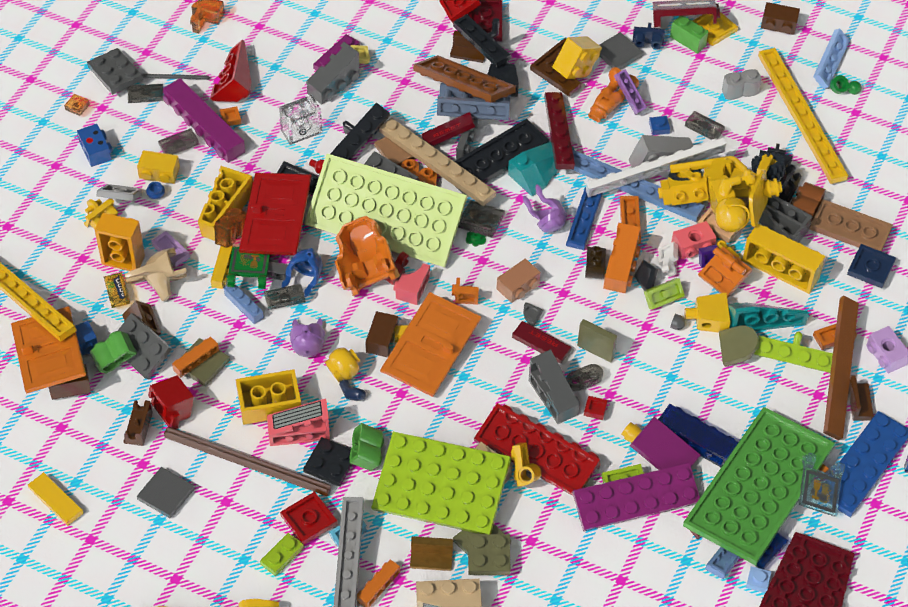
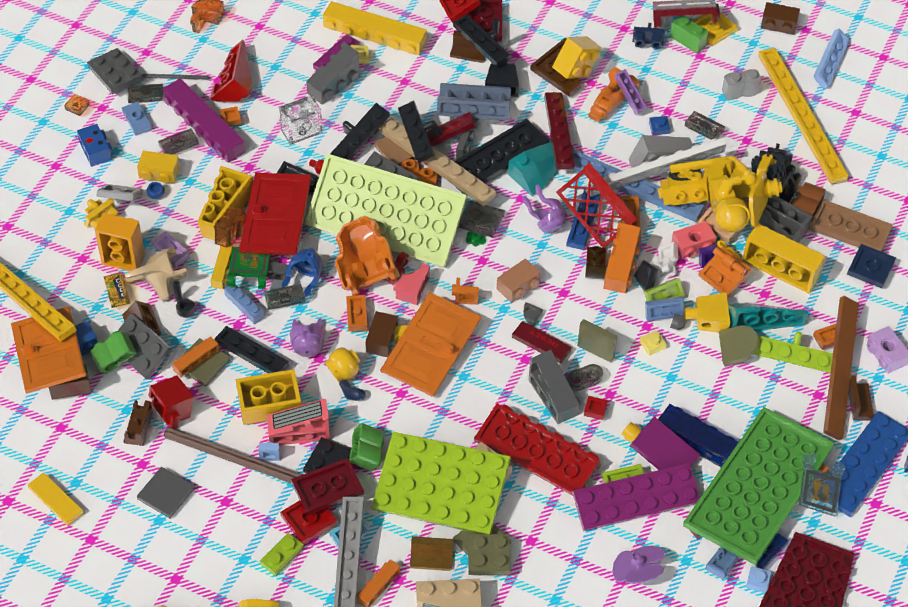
(136, 118): none -> medium blue plate
(184, 307): none -> black plate
(251, 351): none -> black plate
(269, 451): none -> light blue plate
(327, 486): none -> dark red plate
(356, 313): none -> orange plate
(375, 28): none -> yellow brick
(417, 131): none -> black plate
(464, 78): dark orange plate -> none
(521, 460): yellow plate -> none
(606, 192): none -> red fence
(619, 51): dark grey tile -> none
(636, 567): none -> medium lavender piece
(653, 343): none -> light yellow plate
(664, 308): none -> medium blue plate
(853, 87): green plate -> none

